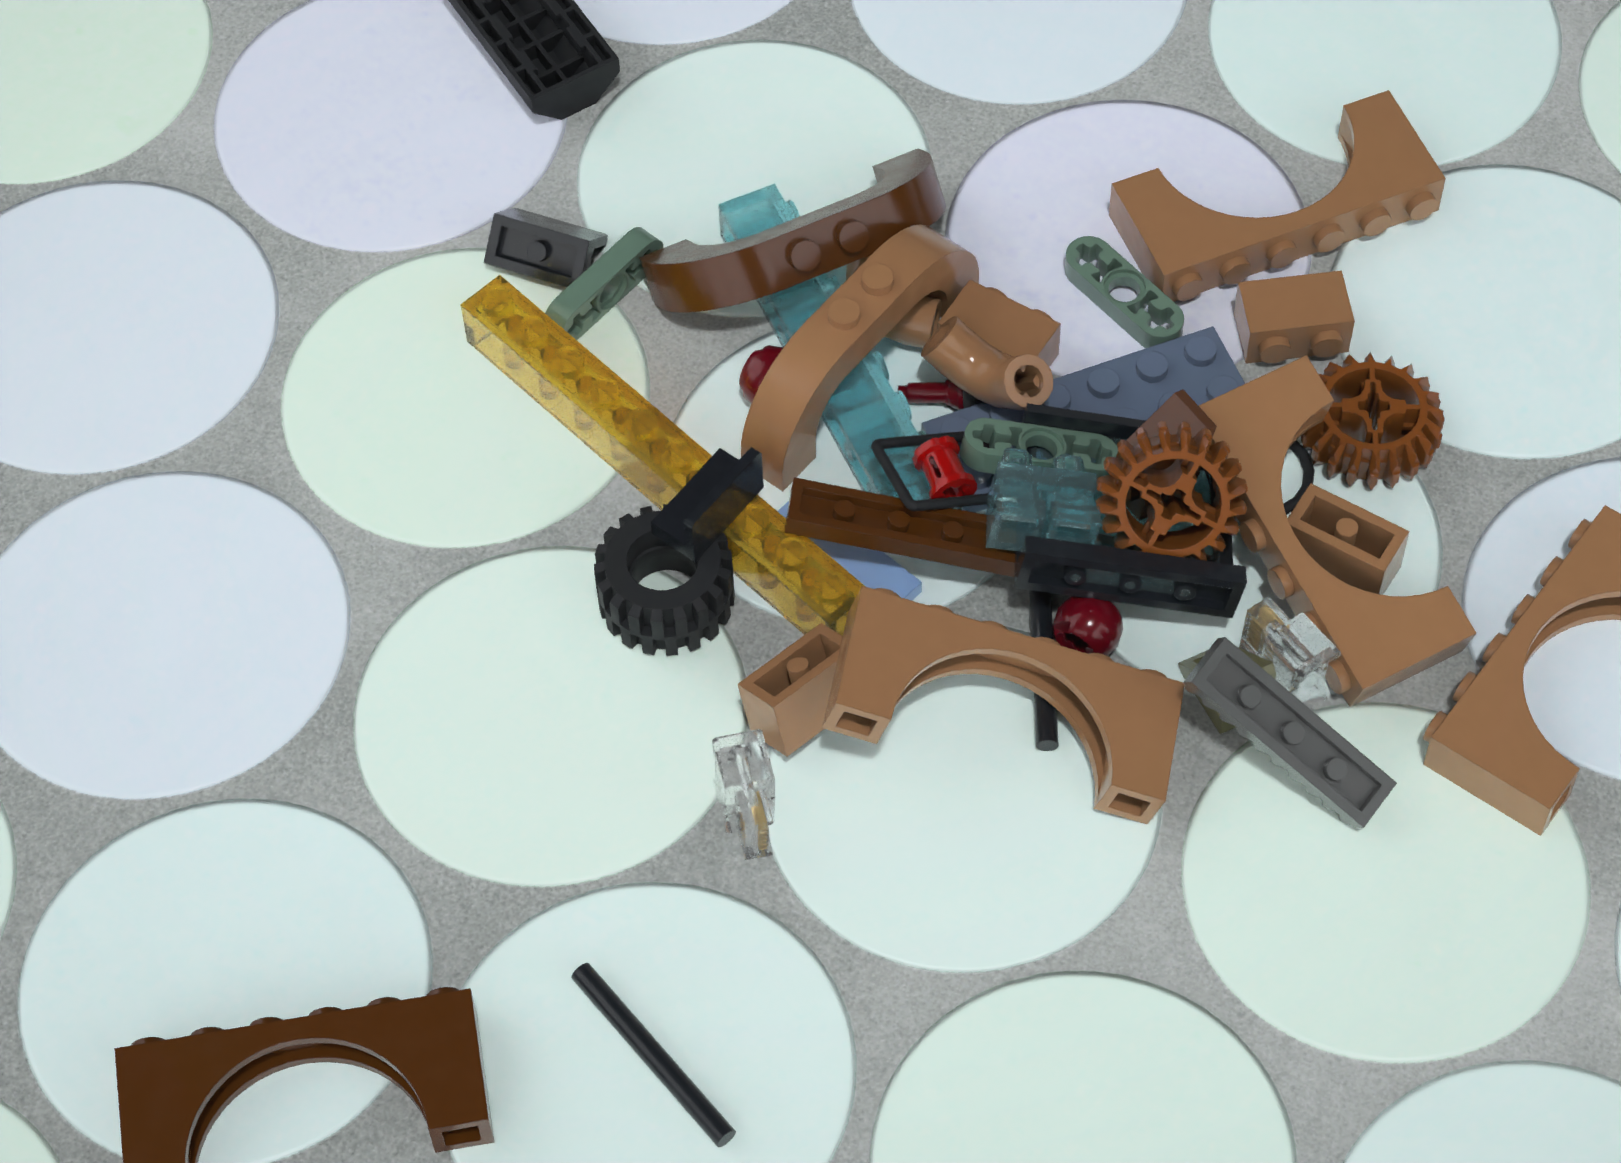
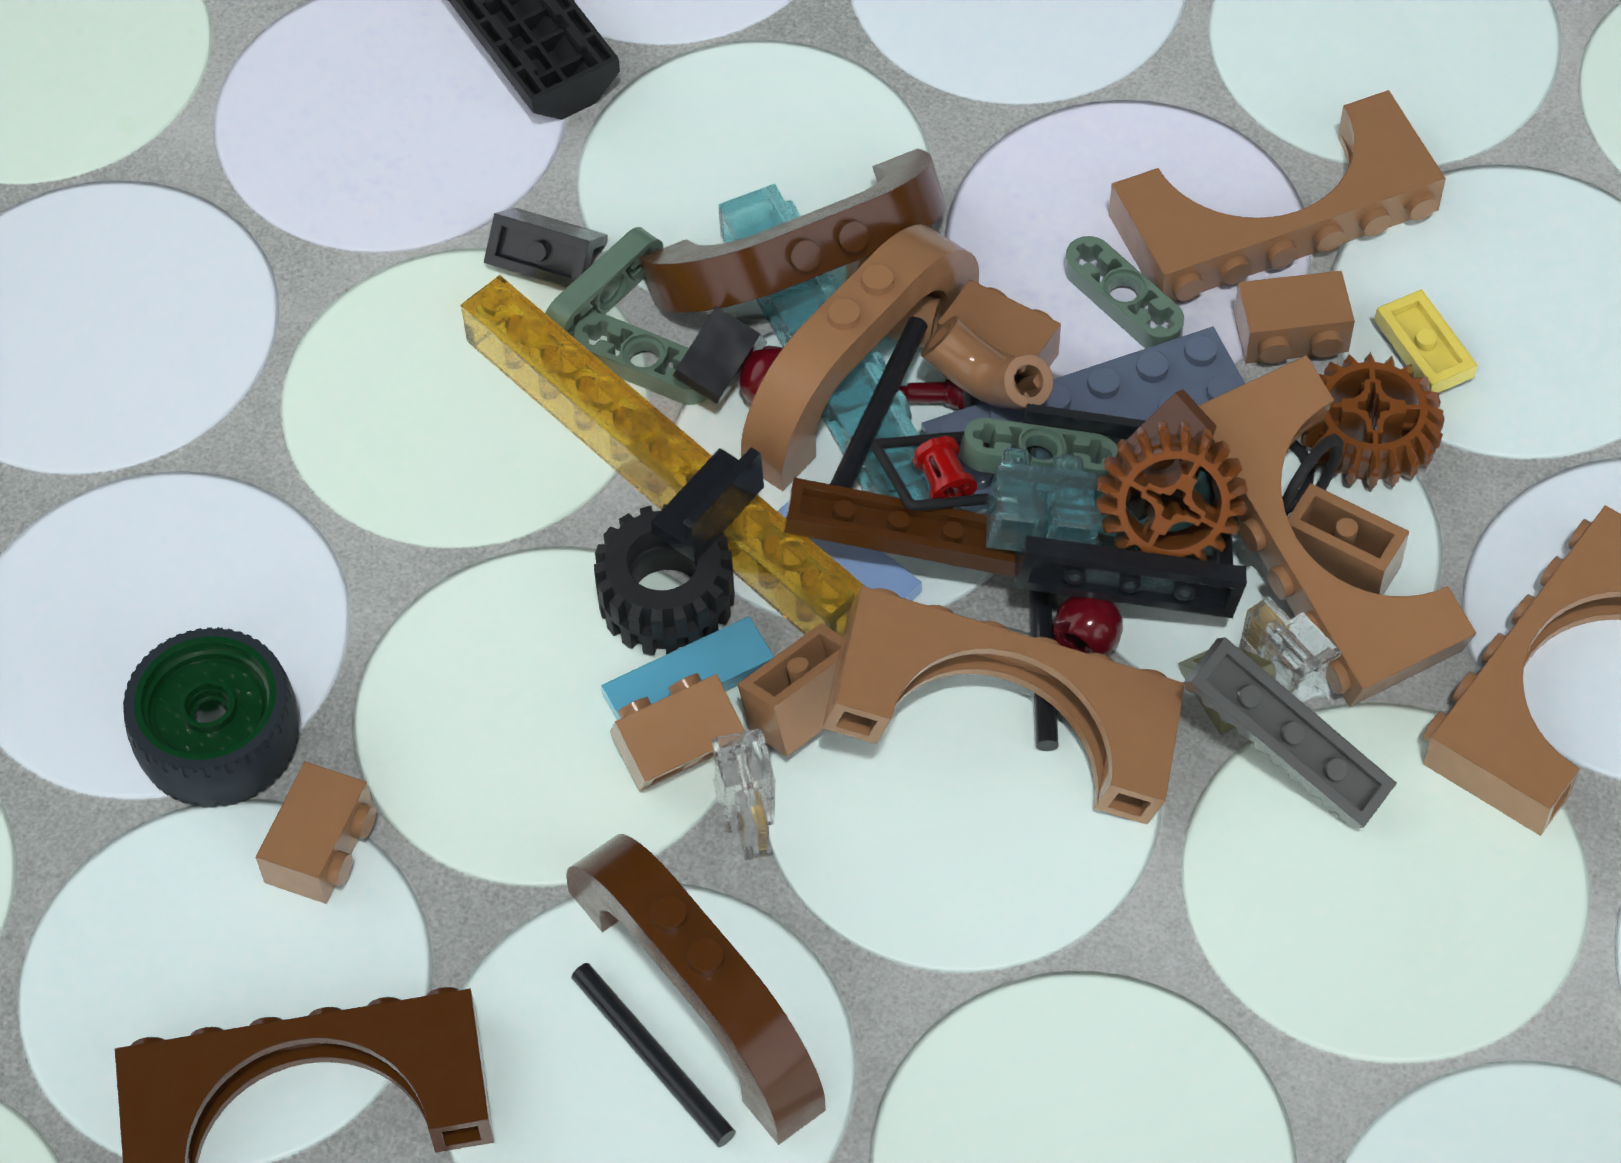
(211, 717): none -> wheel
(316, 833): none -> medium nougat brick
(629, 341): none -> sand green beam
(674, 731): none -> medium nougat brick
(718, 355): none -> black slope
(729, 653): none -> medium azure tile
(772, 1064): none -> reddish brown arch
(880, 403): none -> black bar
(1336, 452): none -> black piece
(1425, 341): none -> light yellow plate

